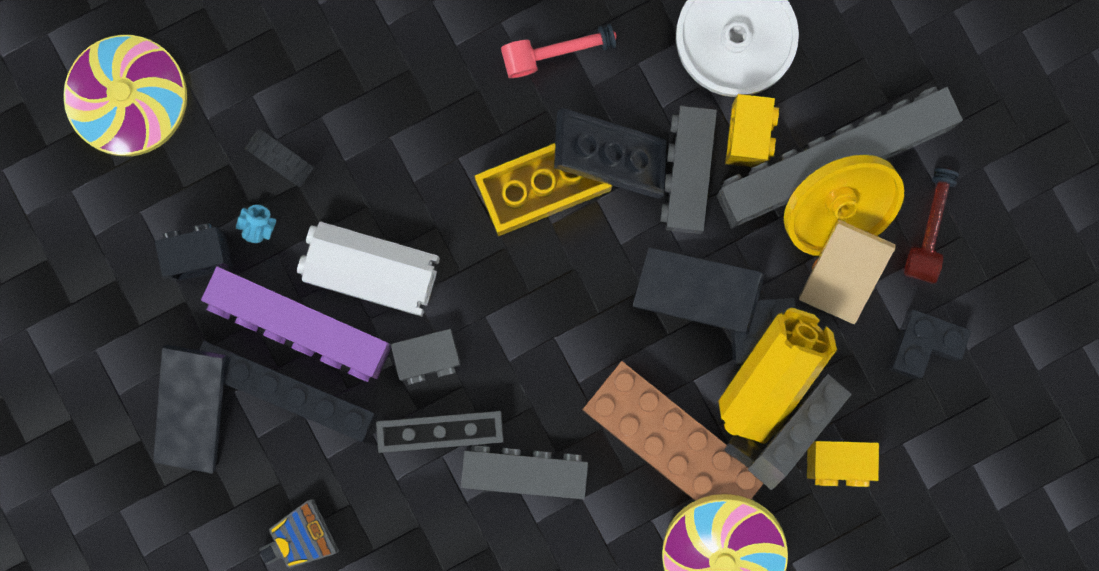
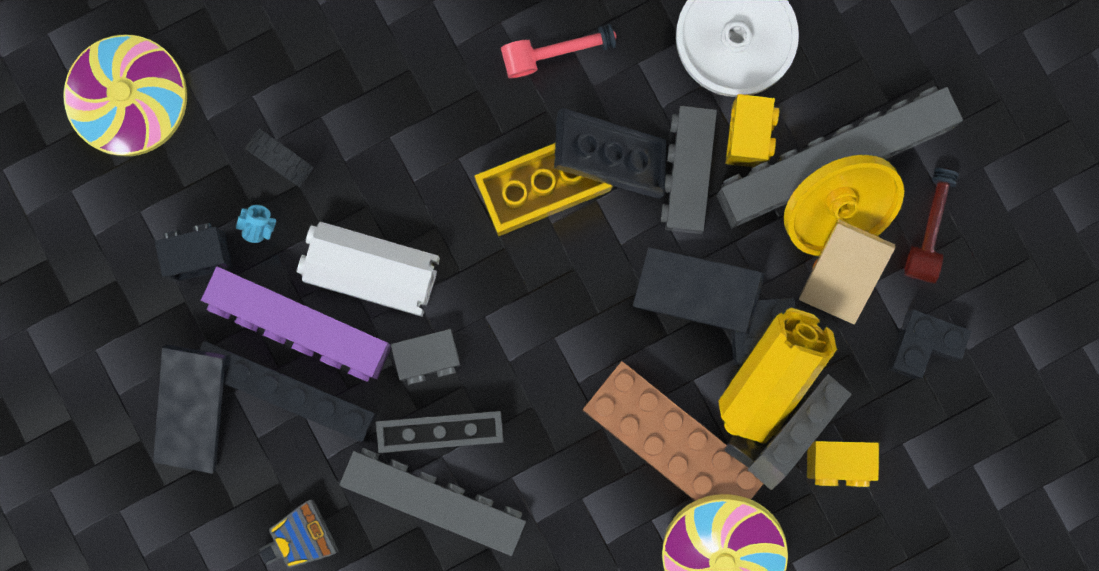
(433, 502): none -> dark grey brick
(524, 474): dark grey brick -> none

